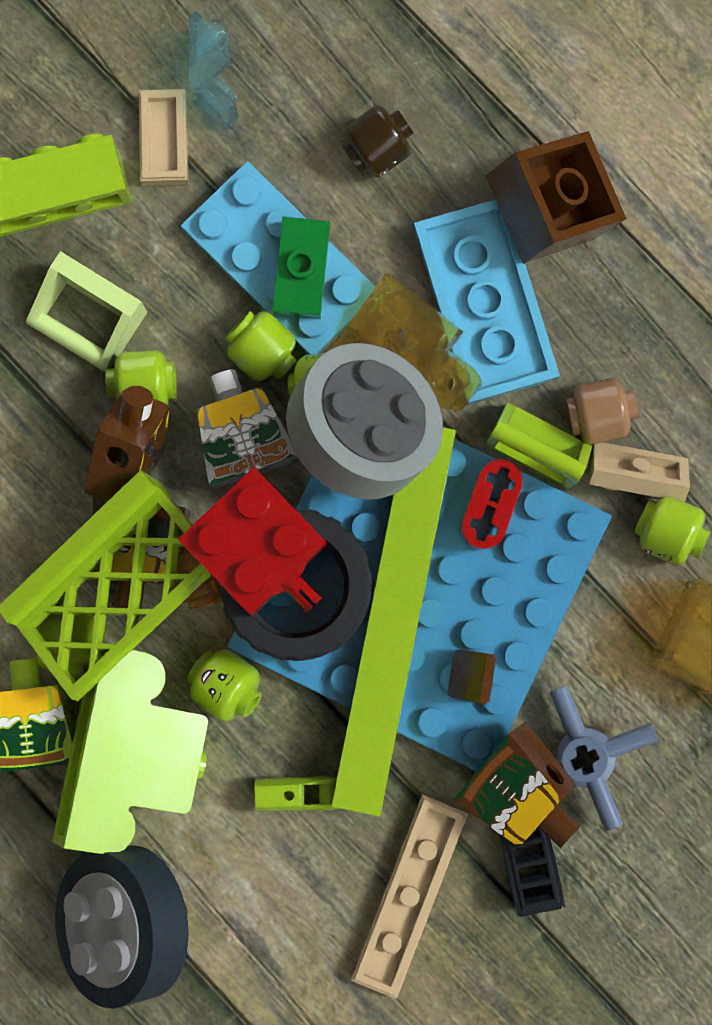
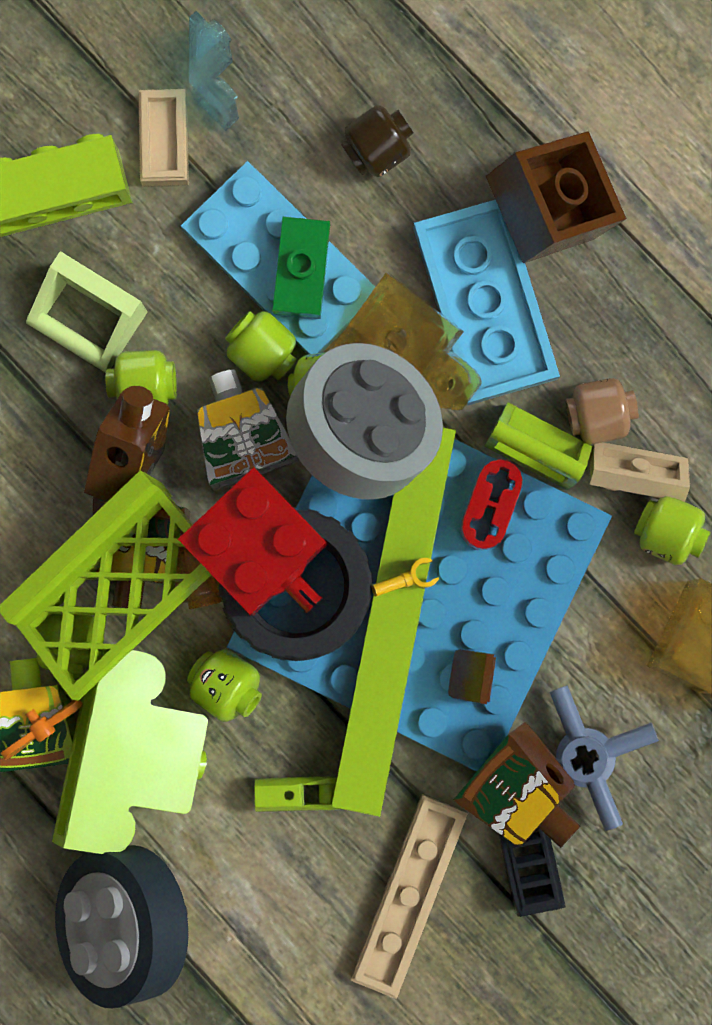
(40, 728): none -> orange piece
(403, 580): none -> yellow hand

